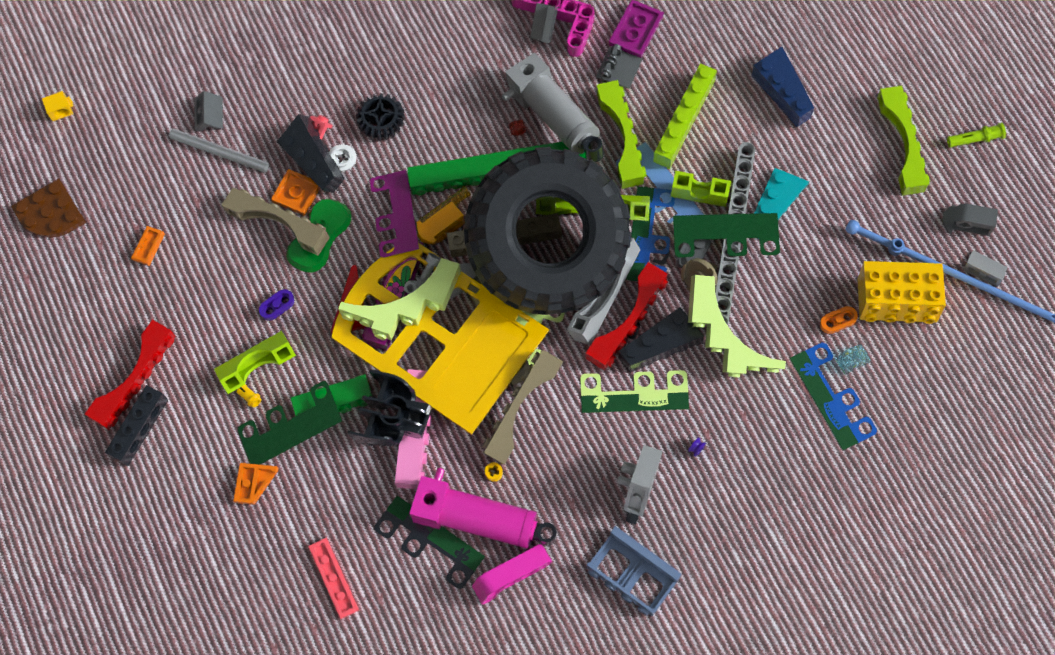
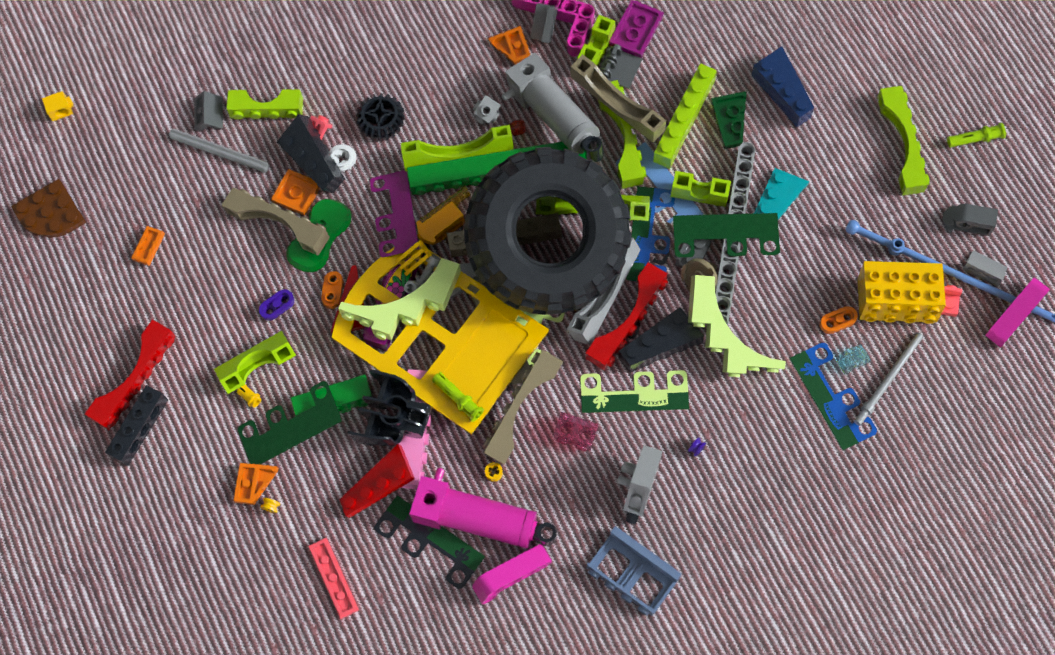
(270, 505): none -> yellow bush
(287, 104): none -> lime arch
(332, 288): none -> orange plate
(383, 479): none -> red wing
(404, 265): none -> yellow tile
(421, 153): none -> lime arch
(463, 402): none -> lime pin
(490, 105): none -> light grey brick
(511, 44): none -> orange wing
(578, 427): none -> clear pink brick
(599, 41): none -> lime arch
(639, 117): none -> dark tan arch
(730, 115): none -> dark green wing
(869, 407): none -> light grey bar
(952, 297): none -> coral bracket
(1017, 312): none -> dark pink beam

